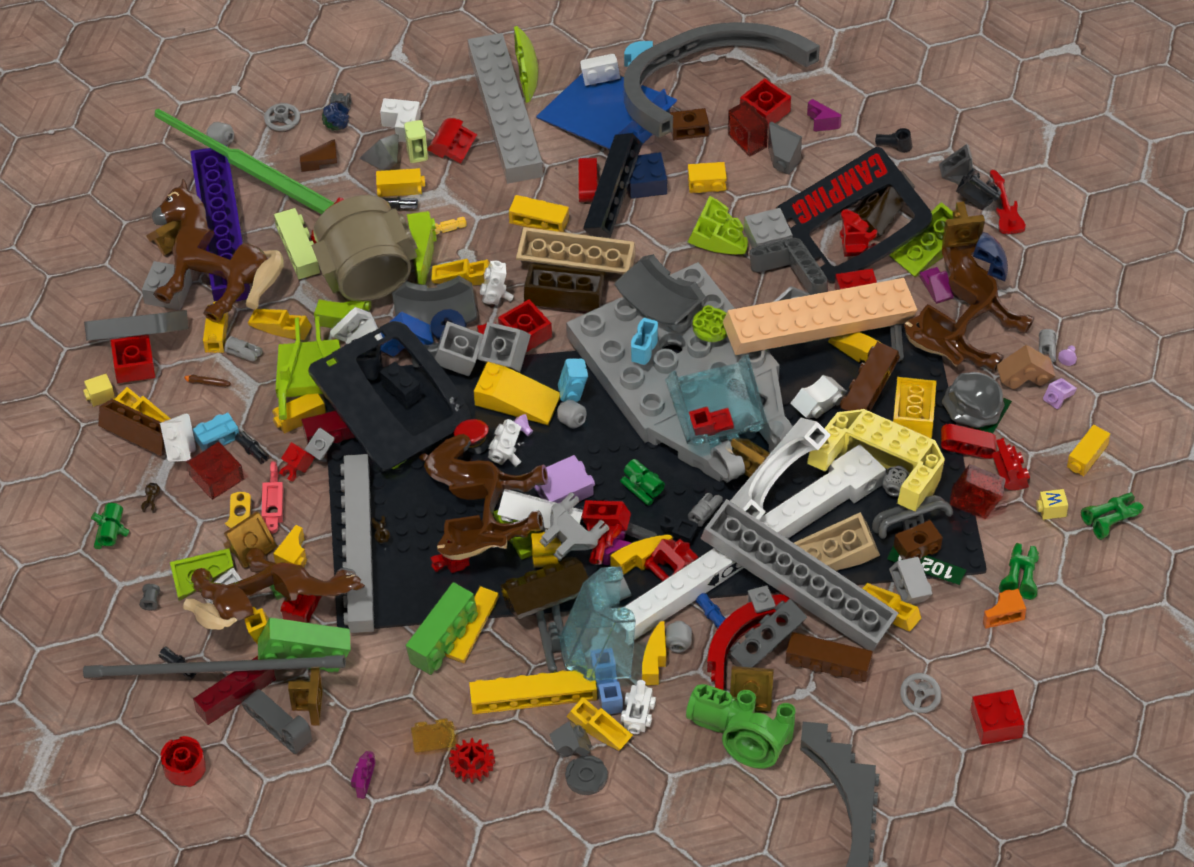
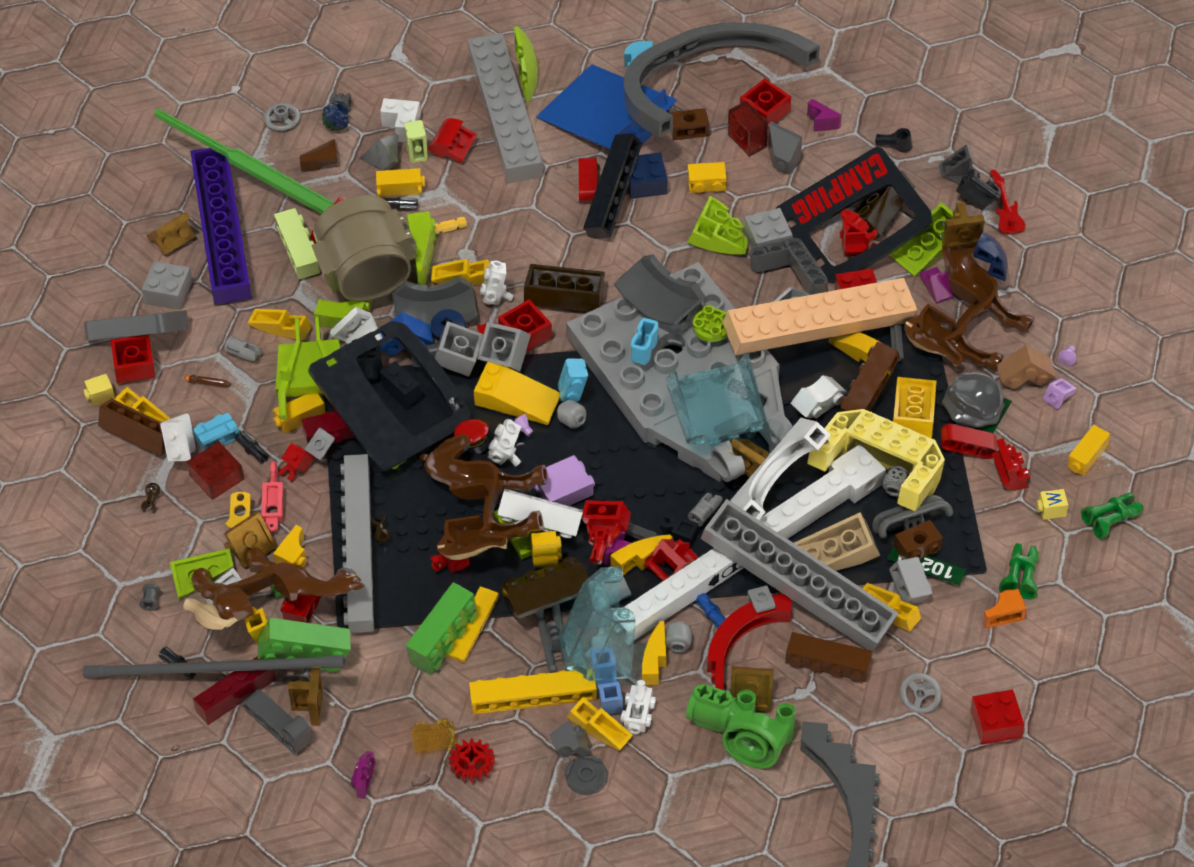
(109, 525): green pin -> none
(183, 761): red brick -> none
(215, 335): yellow brick -> none
(221, 132): light grey head -> none
(246, 266): reddish brown animal -> none
(538, 214): yellow brick -> none
(569, 530): light grey connector -> none
(576, 250): tan slope -> none
(600, 69): white bracket -> none
(642, 481): green pin -> none
(710, 423): red brick -> none
(794, 618): dark grey brick -> none
(977, 491): clear red brick -> none
(1047, 343): light grey hinge -> none

